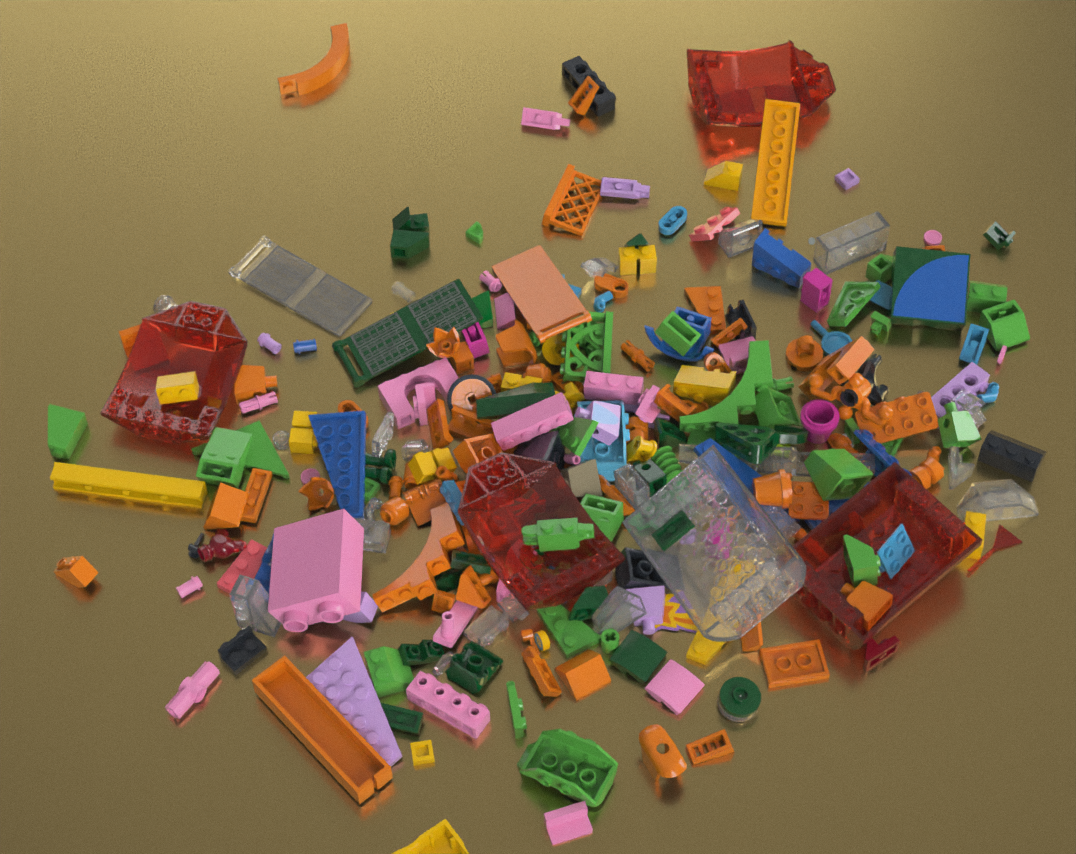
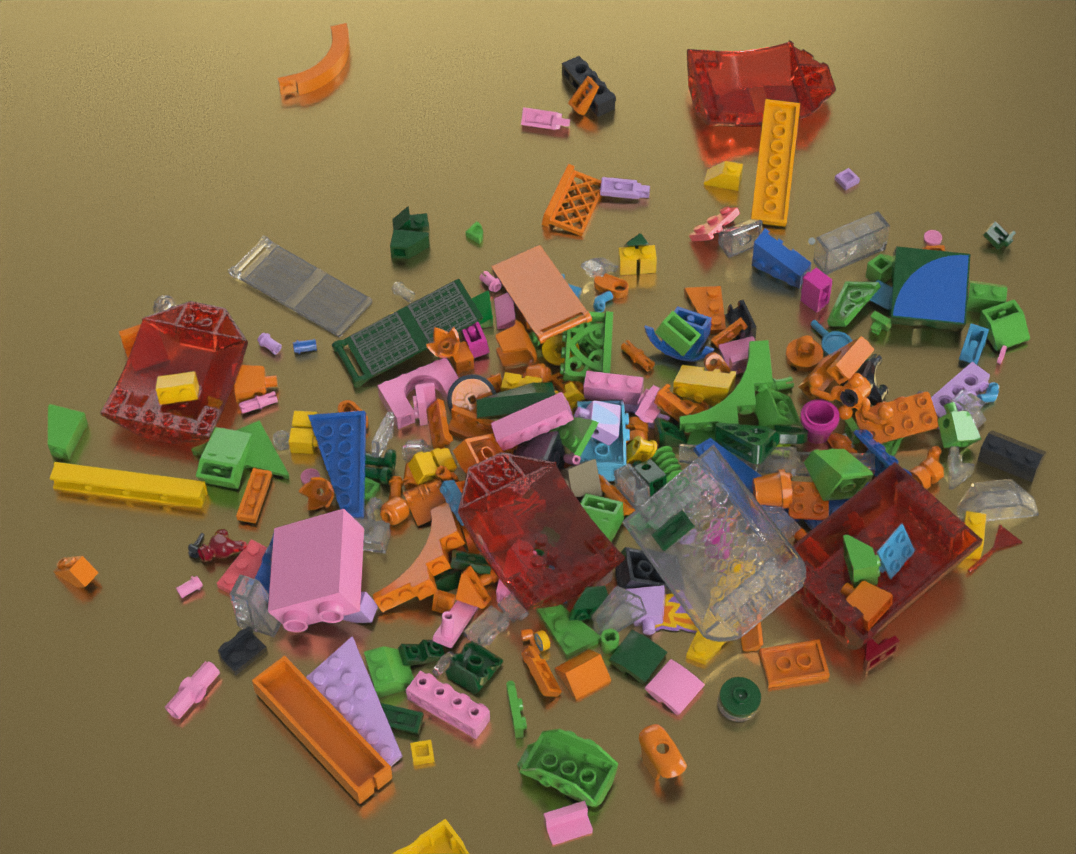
(225, 508): orange slope -> none
(557, 534): bright green hinge -> none
(670, 223): dark azure plate -> none
(712, 754): orange slope -> none

